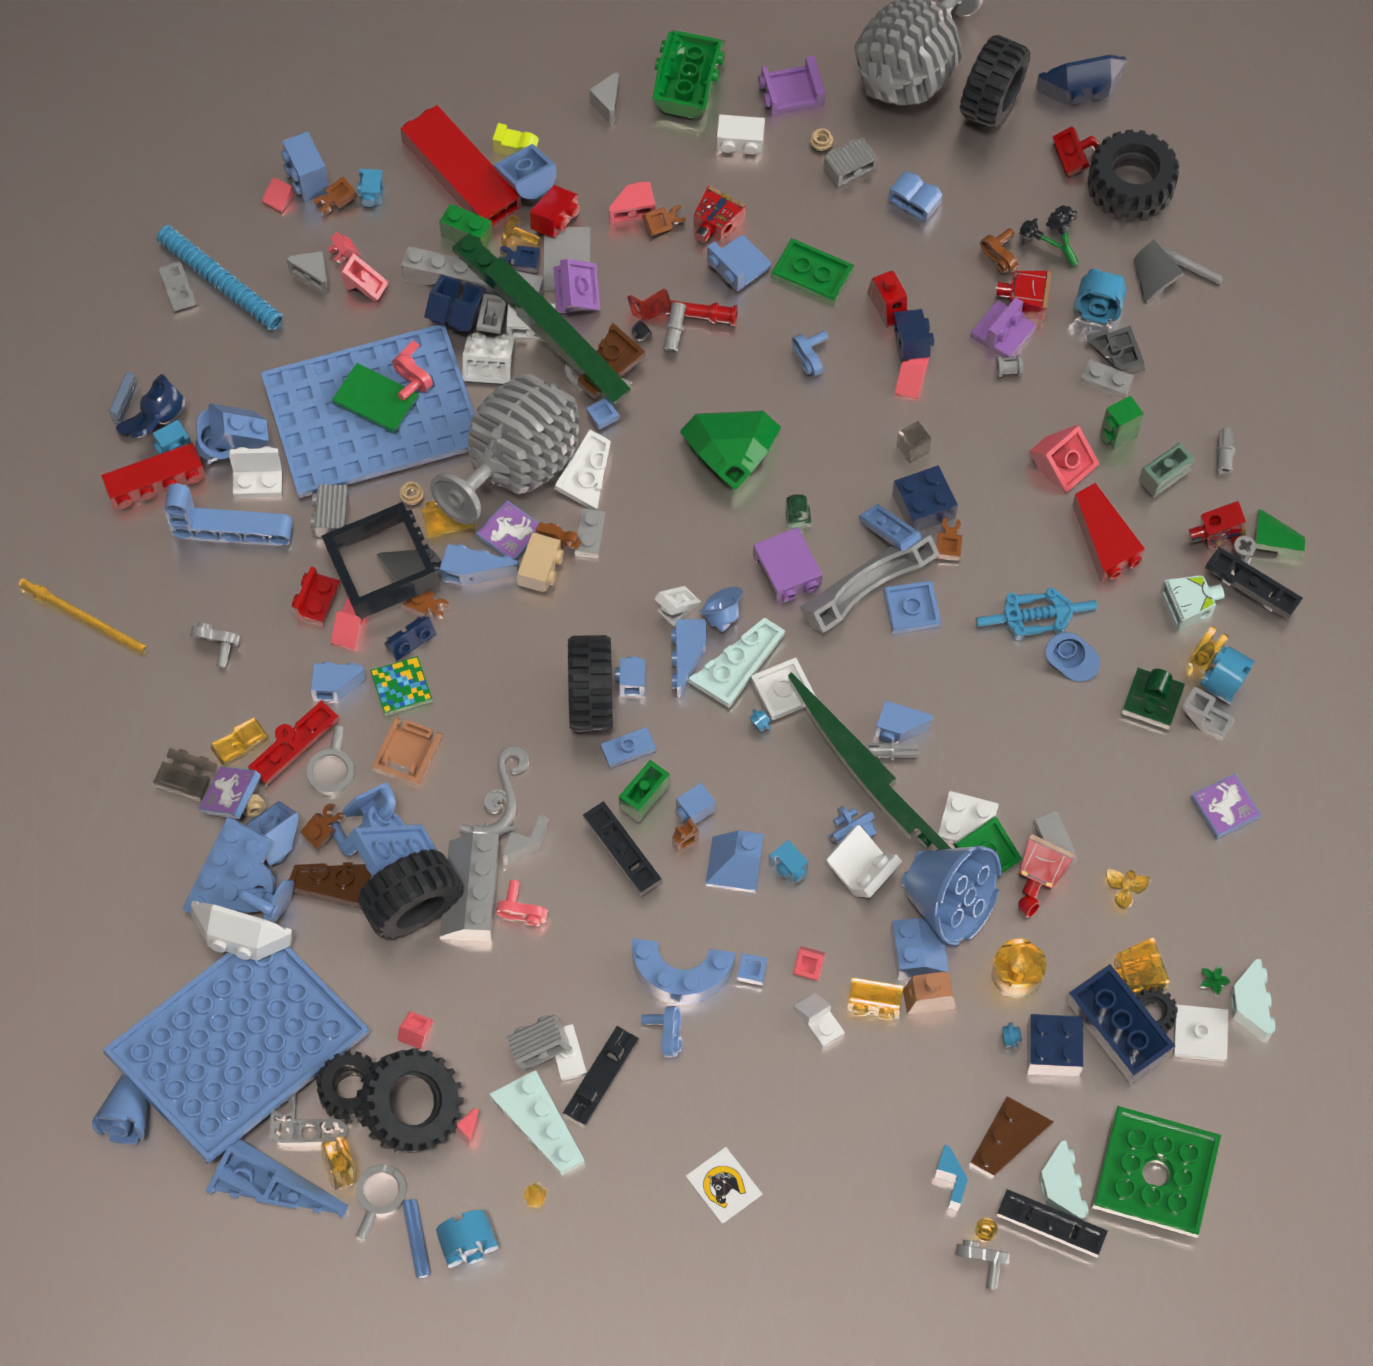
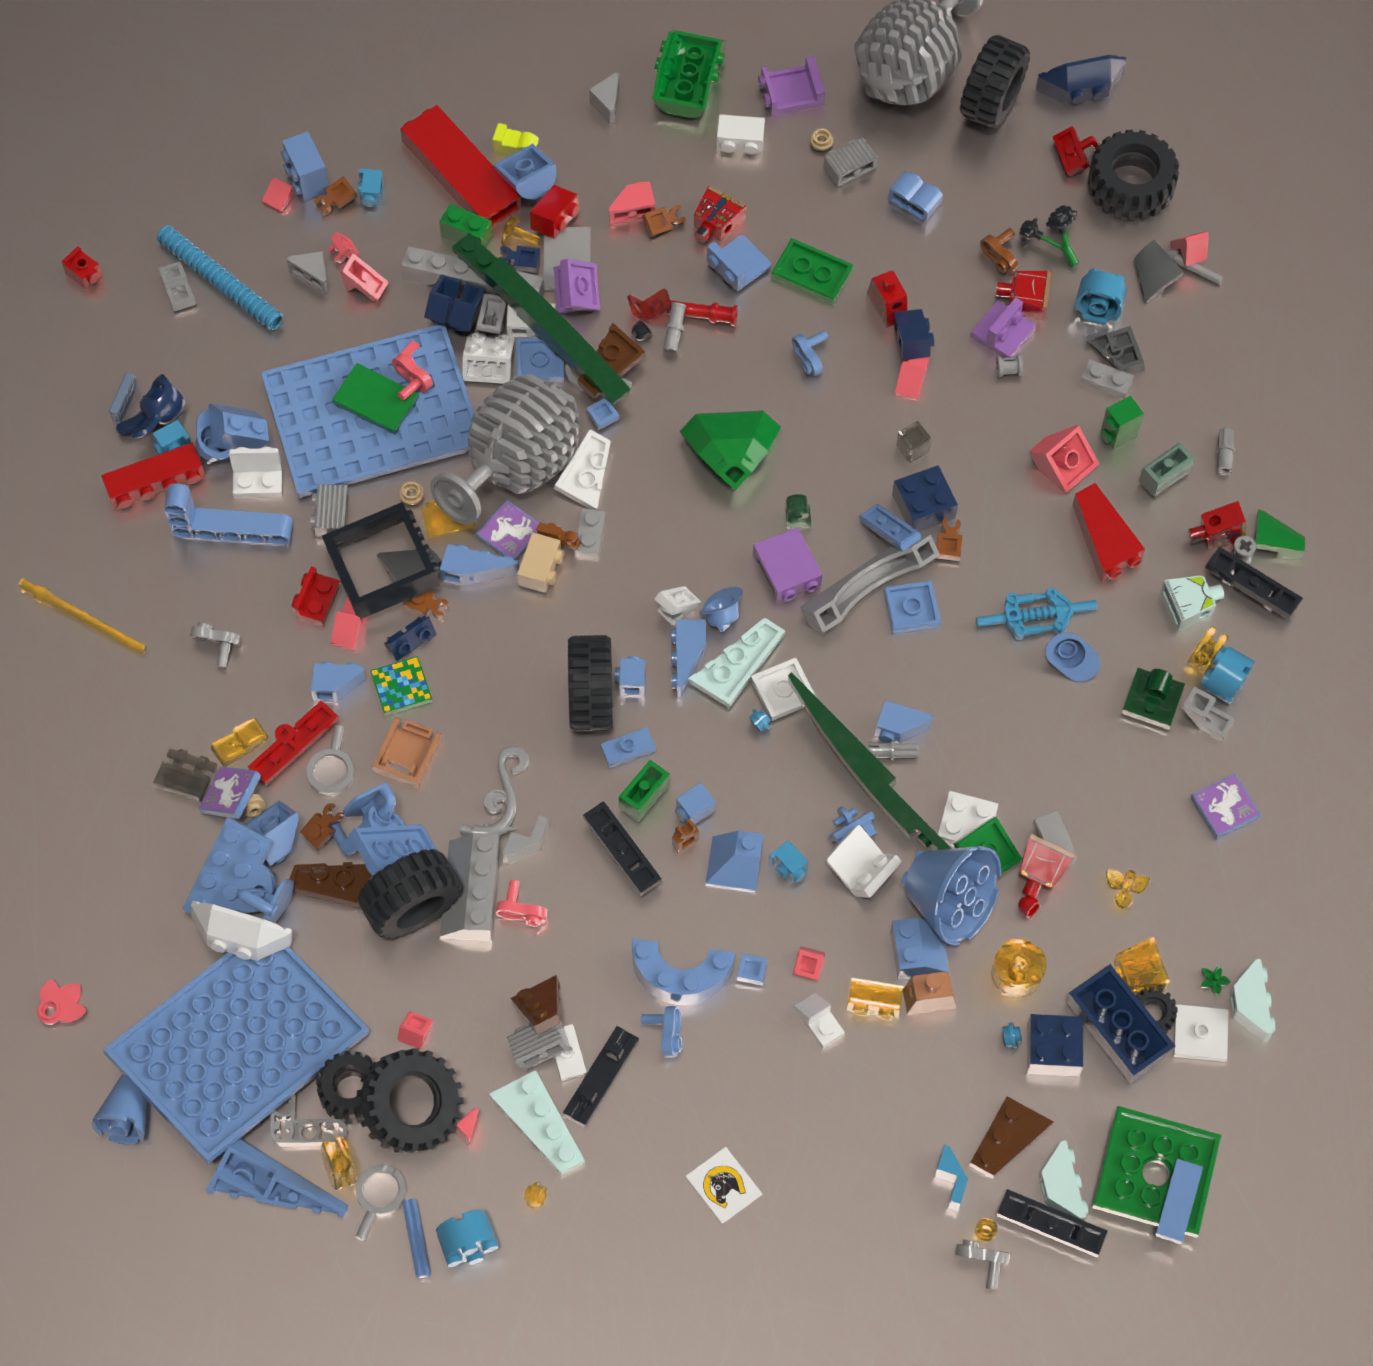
(62, 1000): none -> coral plate
(81, 268): none -> red brick
(539, 359): none -> medium blue tile
(540, 1005): none -> reddish brown wing
(1179, 1201): none -> medium blue tile
(1193, 247): none -> coral slope

